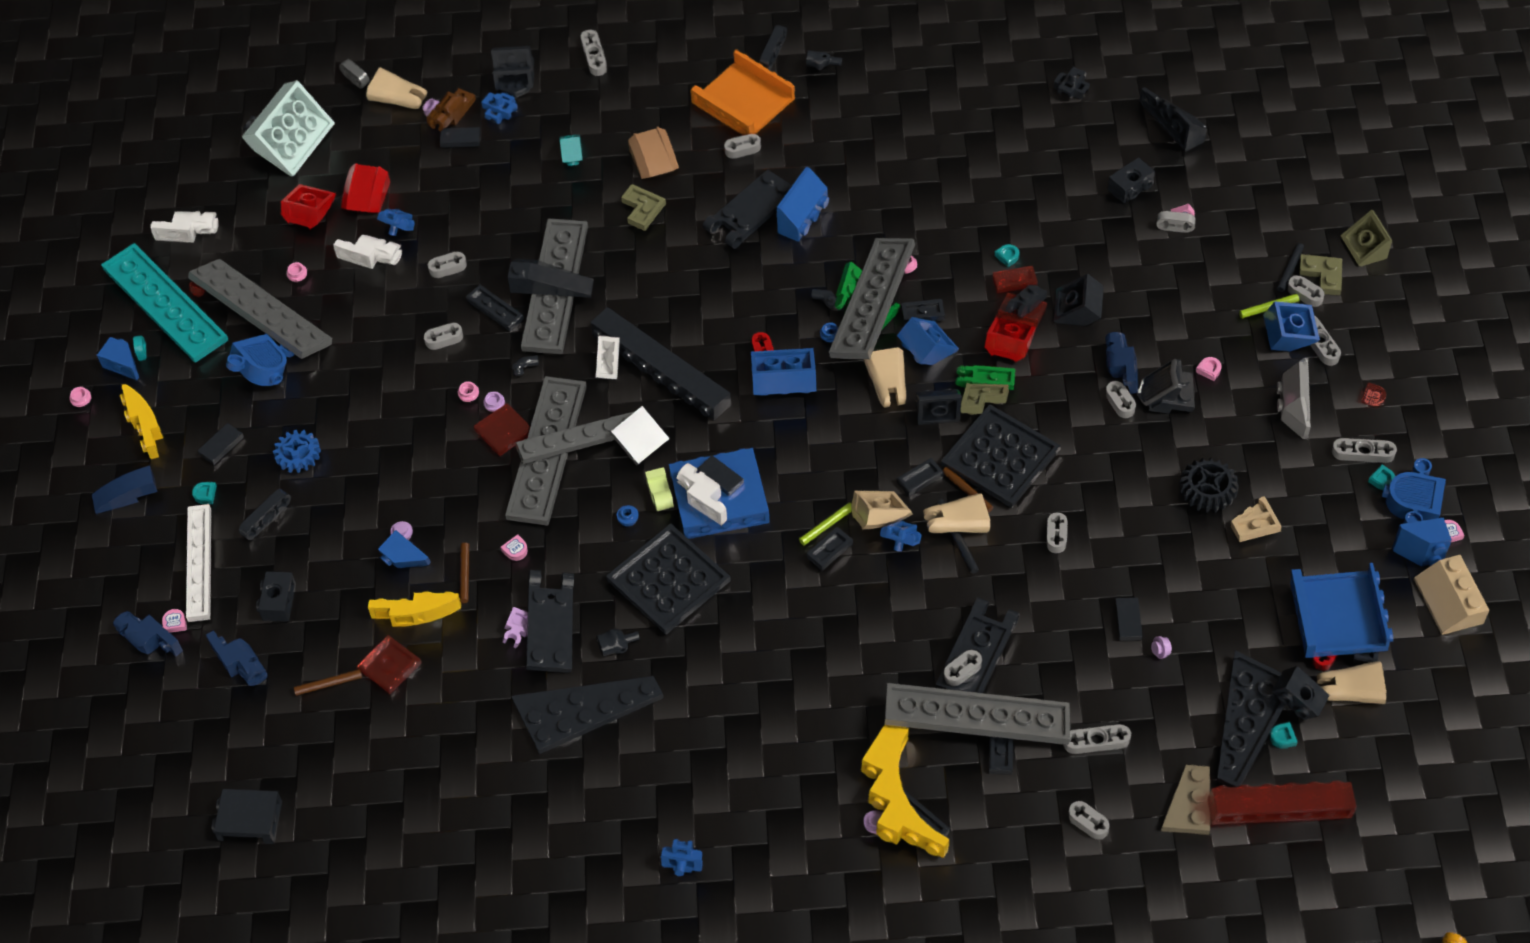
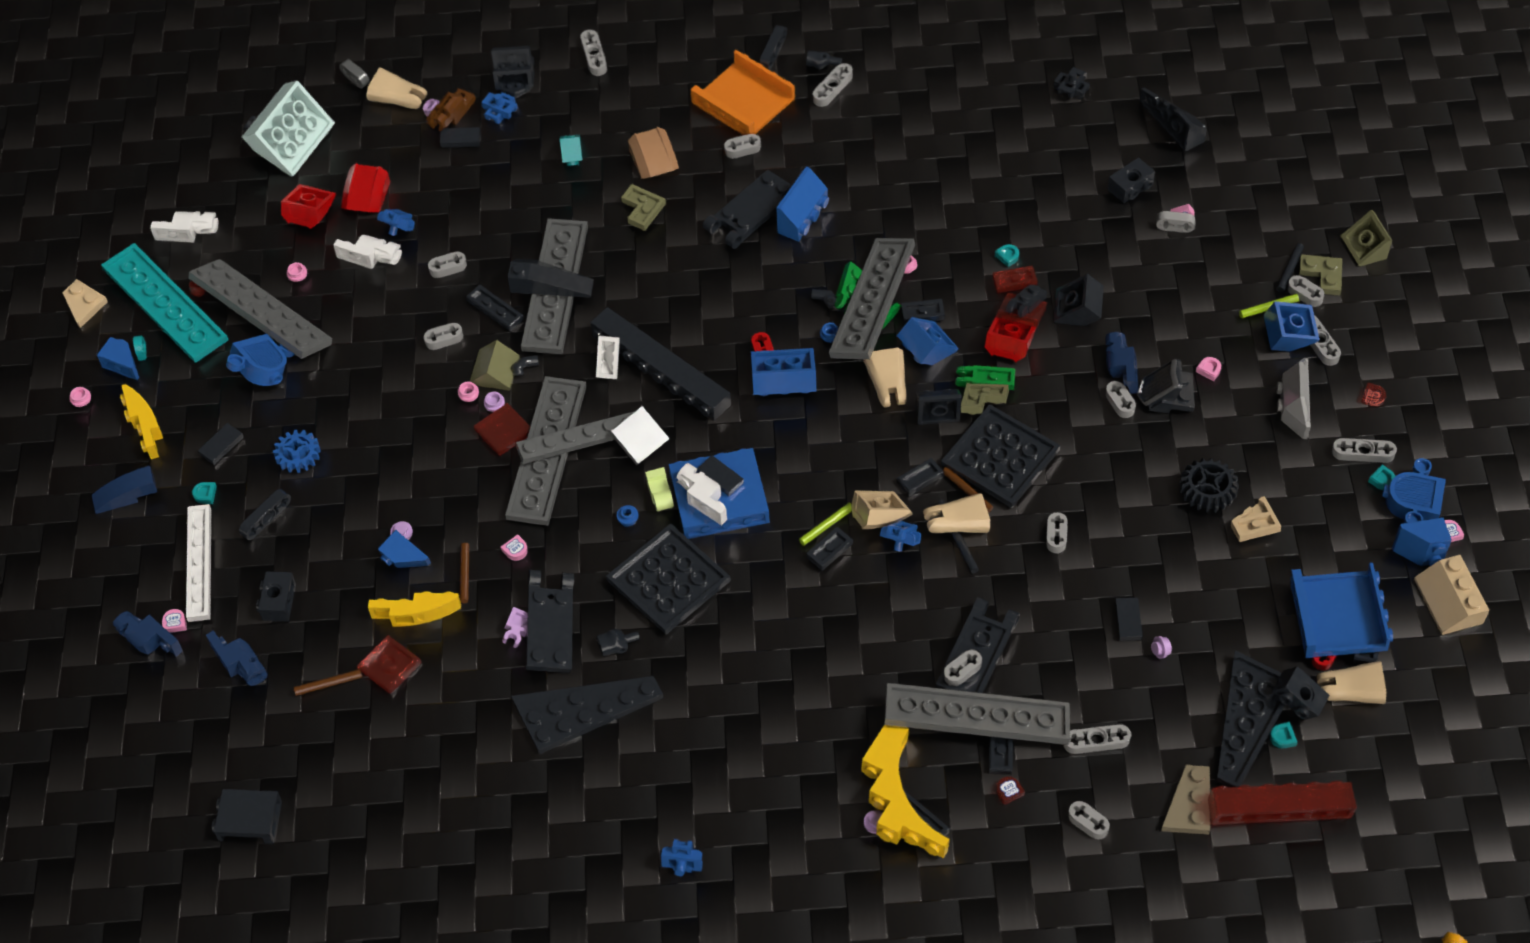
(83, 301): none -> tan wing
(494, 366): none -> olive slope
(831, 92): none -> light grey beam
(1009, 789): none -> clear red tile

